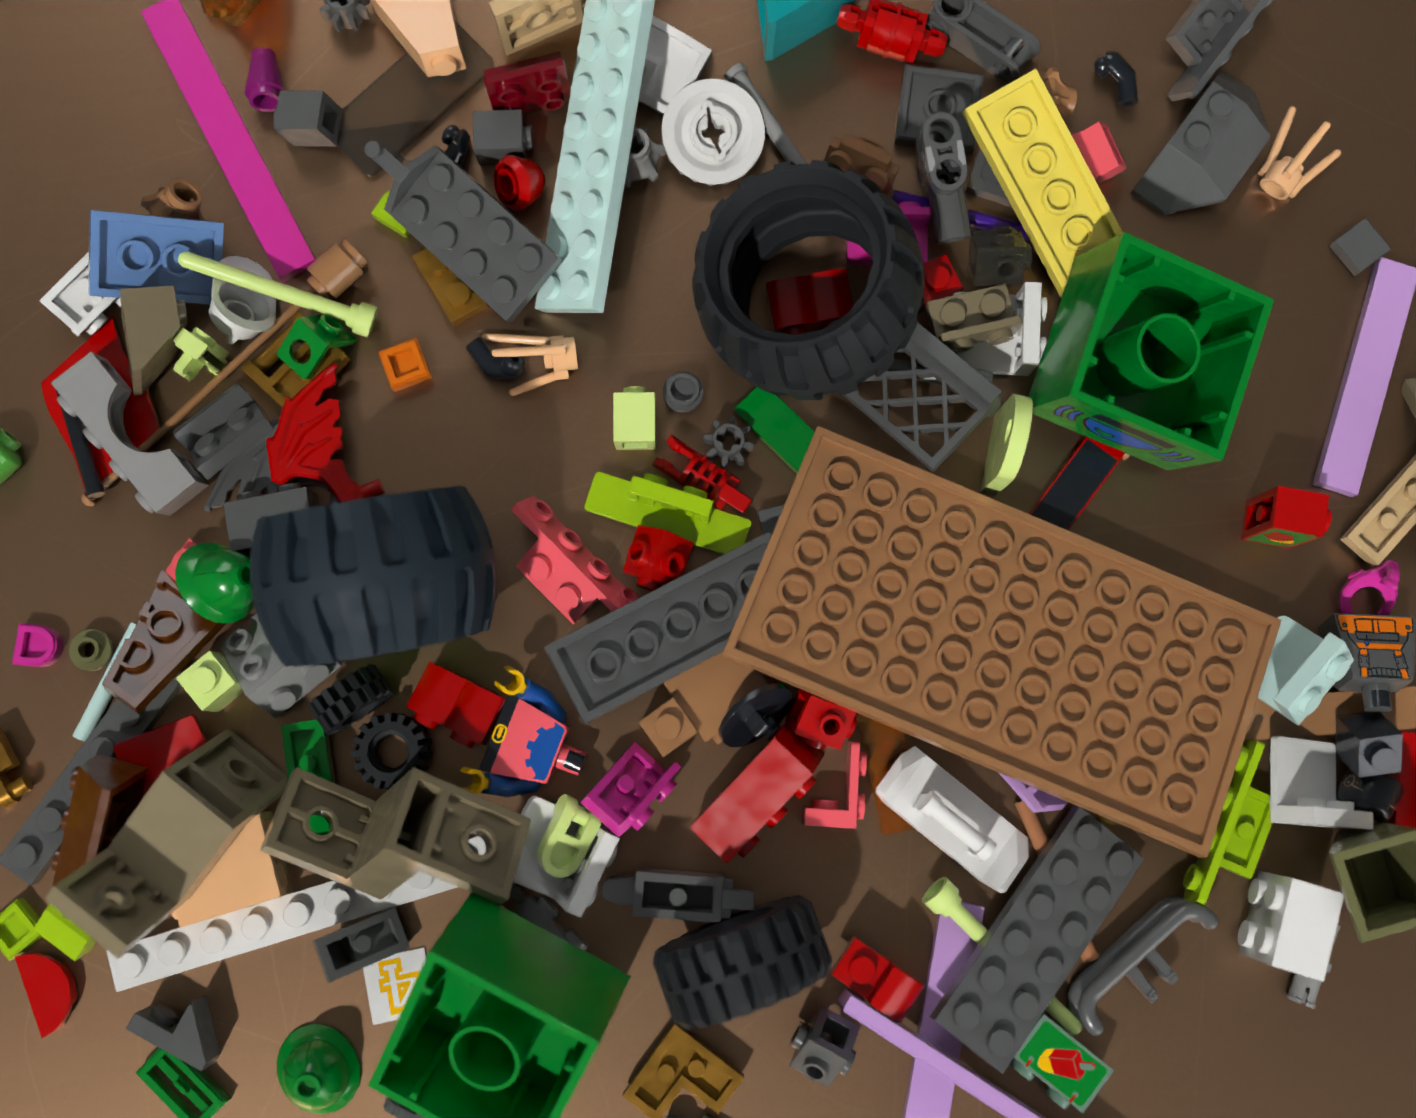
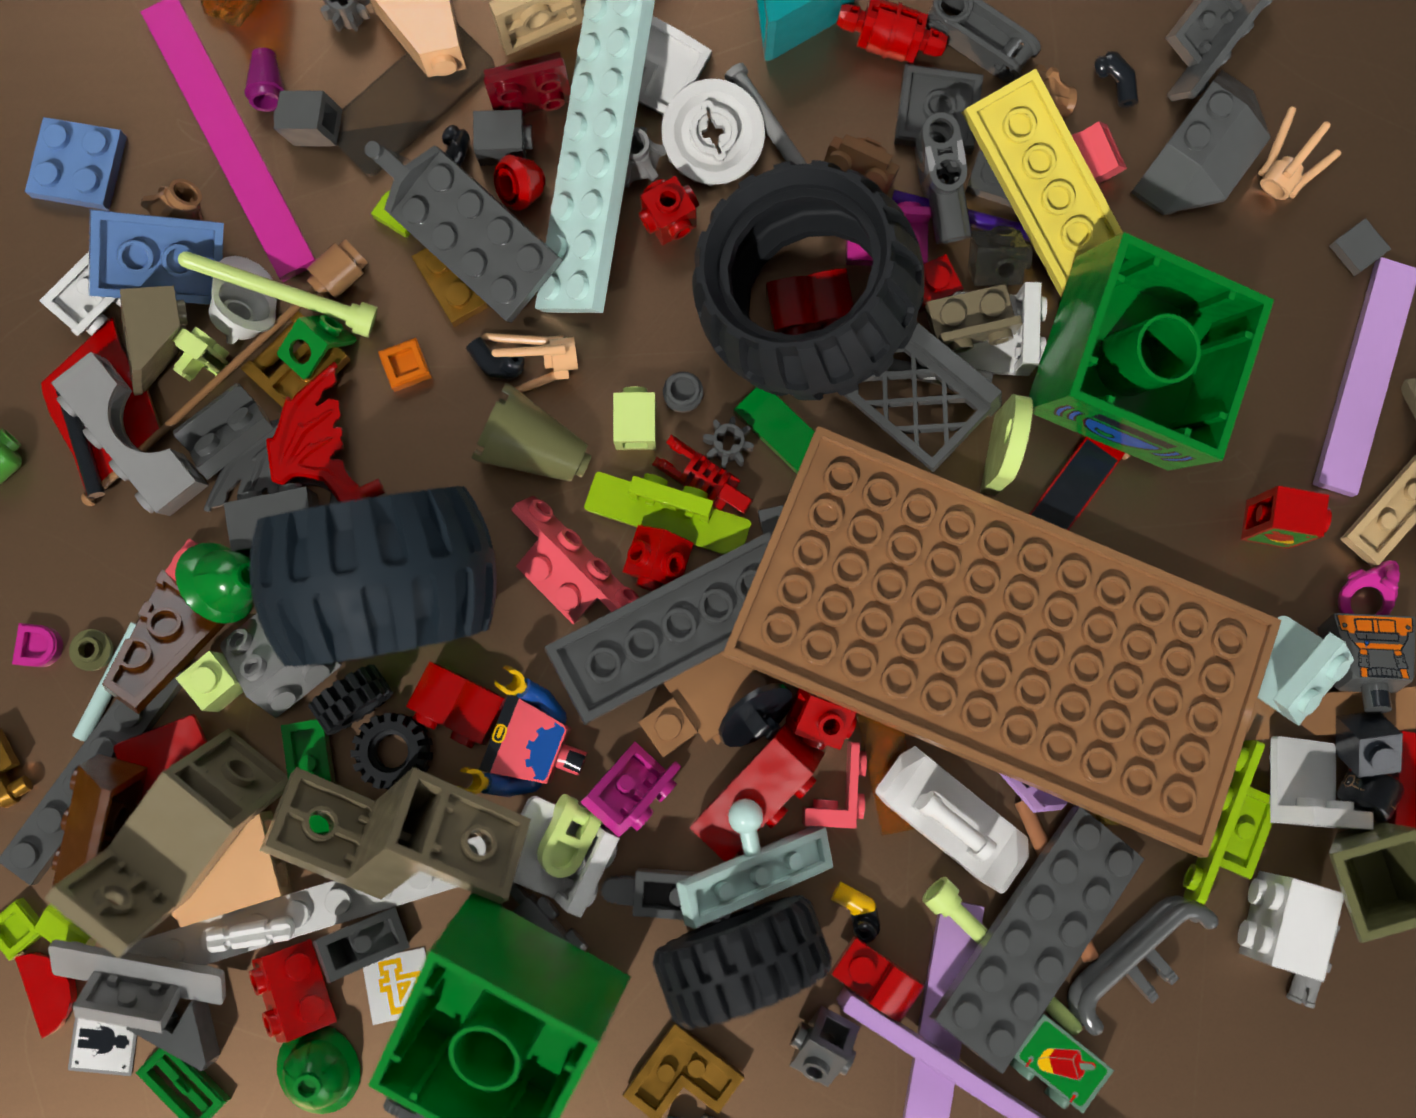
(76, 163): none -> medium blue plate
(101, 1048): none -> sticker
(135, 988): none -> light grey bracket
(250, 934): none -> white axle
(292, 992): none -> red bracket
(530, 440): none -> olive cone
(666, 220): none -> red brick
(757, 872): none -> light aqua plate
(862, 911): none -> arm

